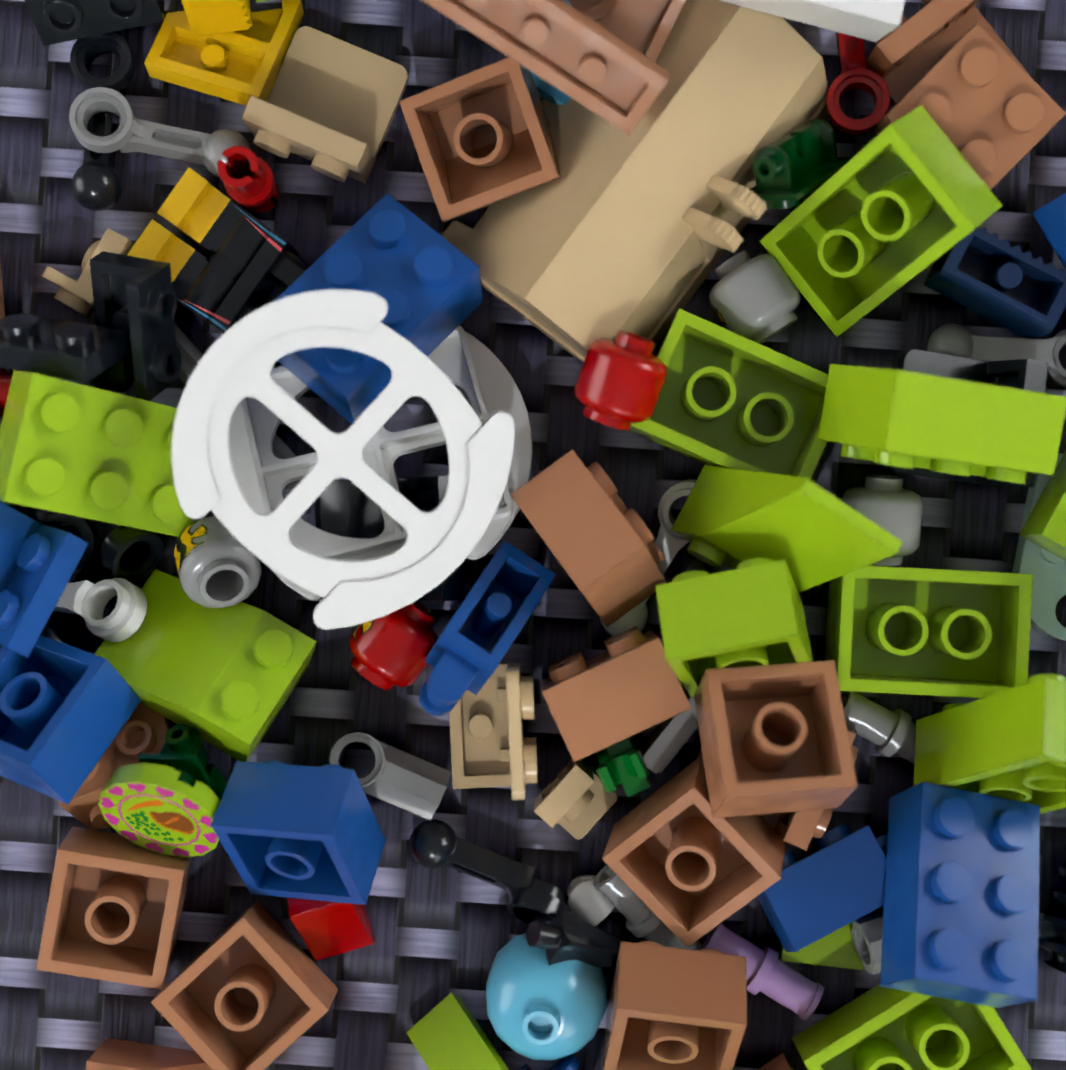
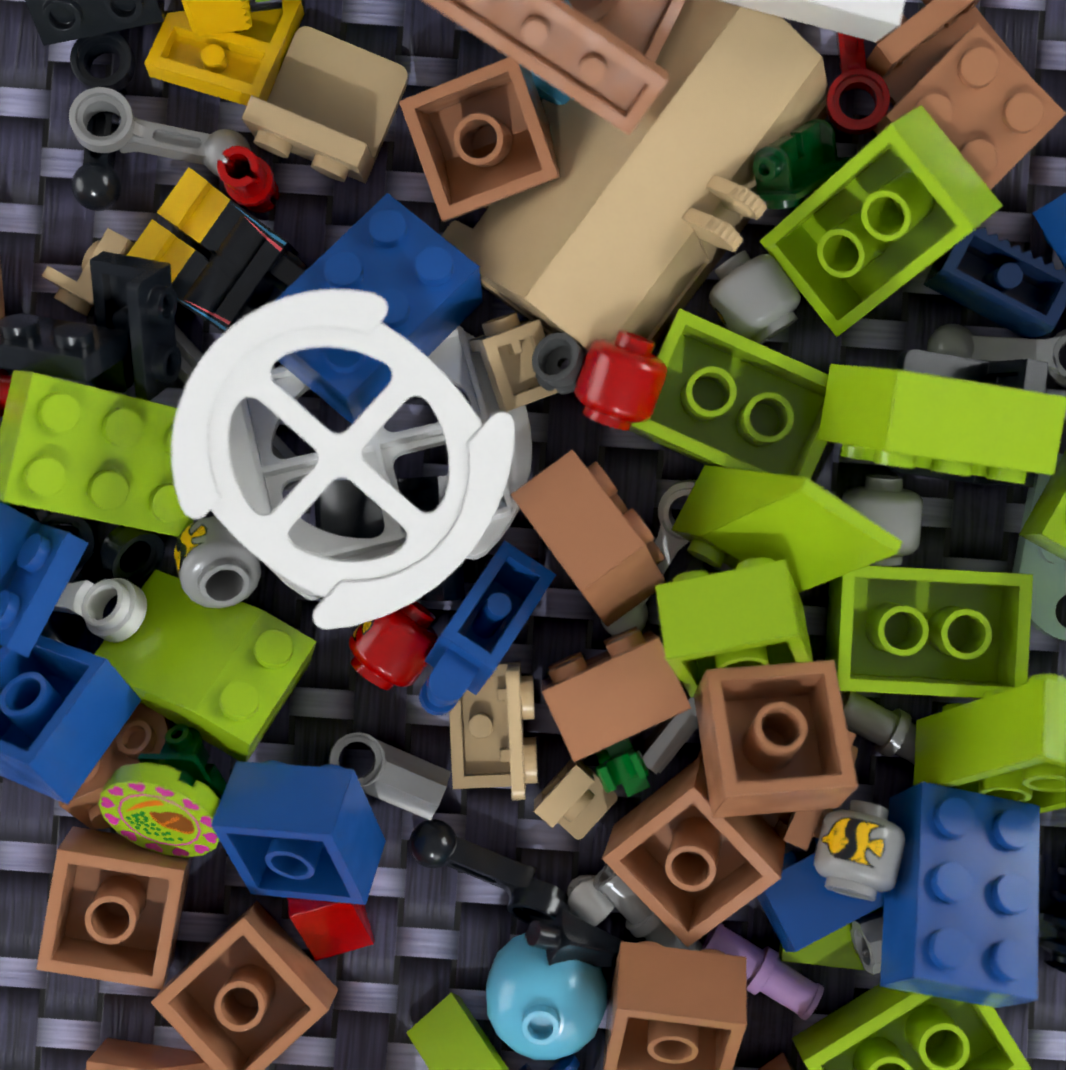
(507, 357): none -> tan bracket
(549, 357): none -> dark grey plate
(859, 851): none -> light grey head

